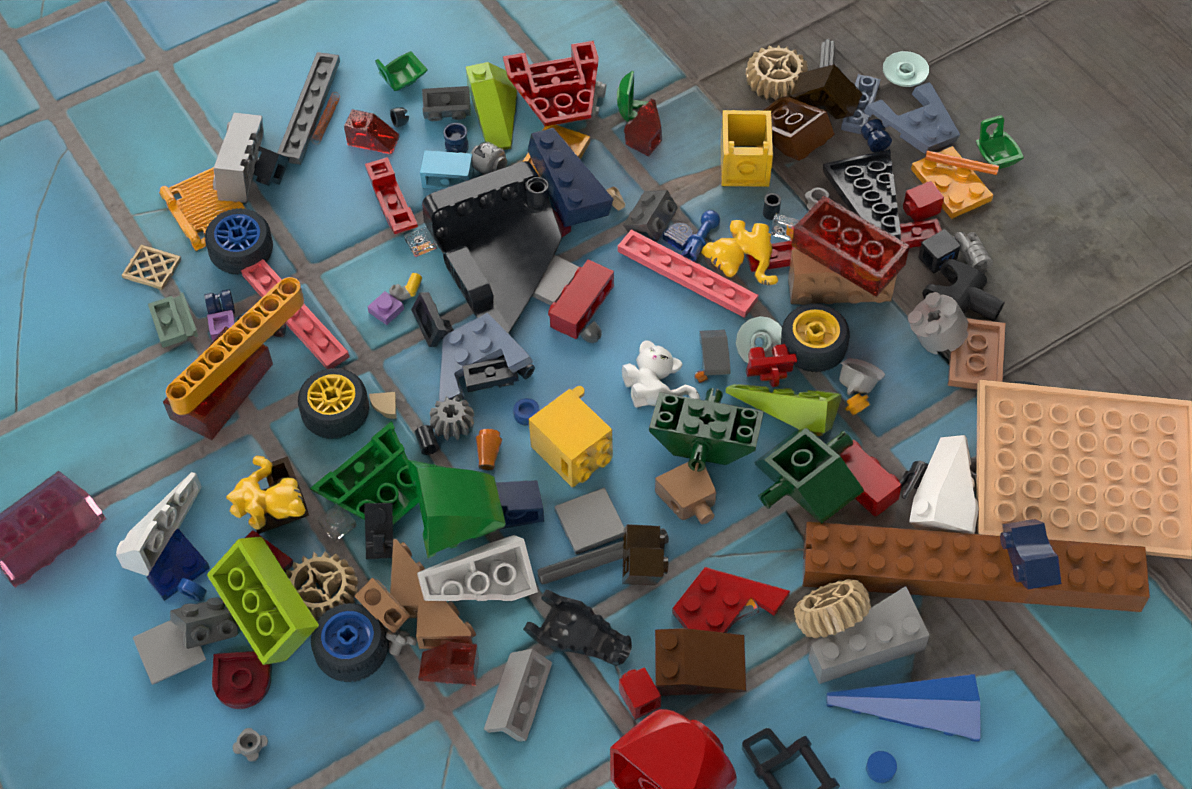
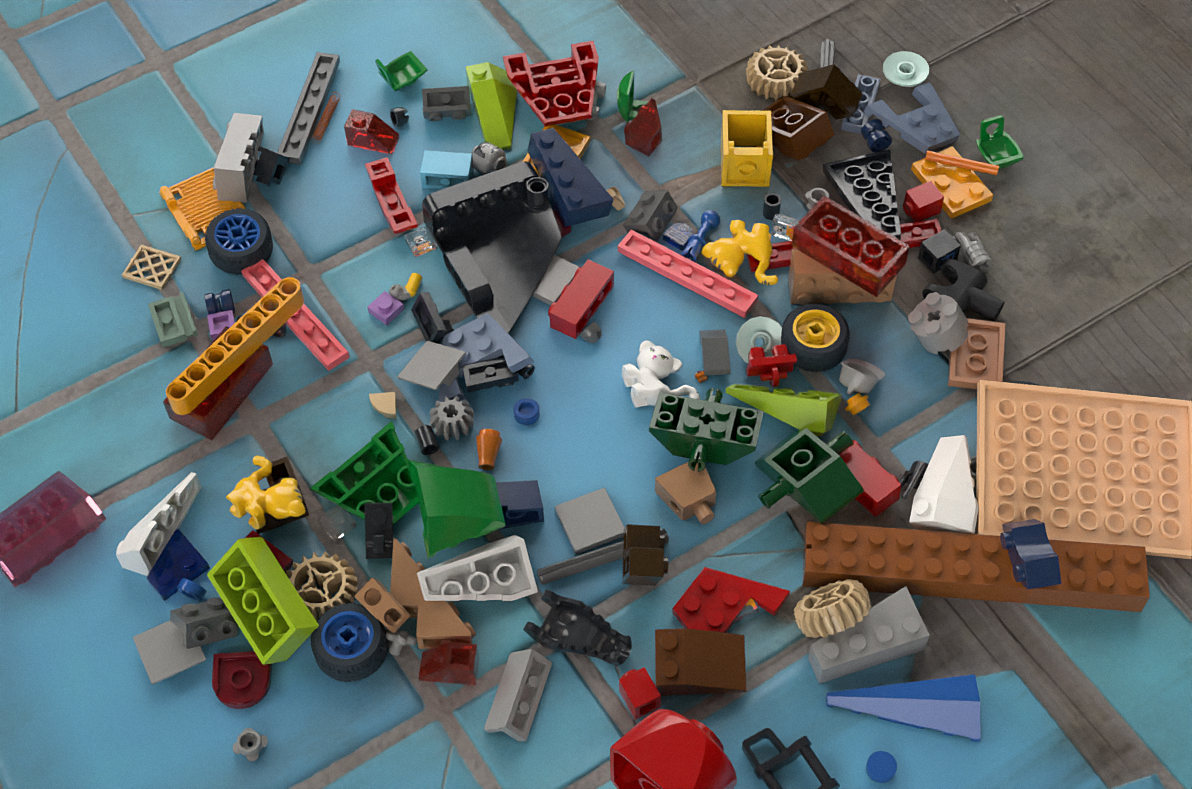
(333, 403): black wheel -> none
(433, 366): none -> light grey piece
(456, 138): dark blue wheel -> none
(571, 437): yellow container -> none

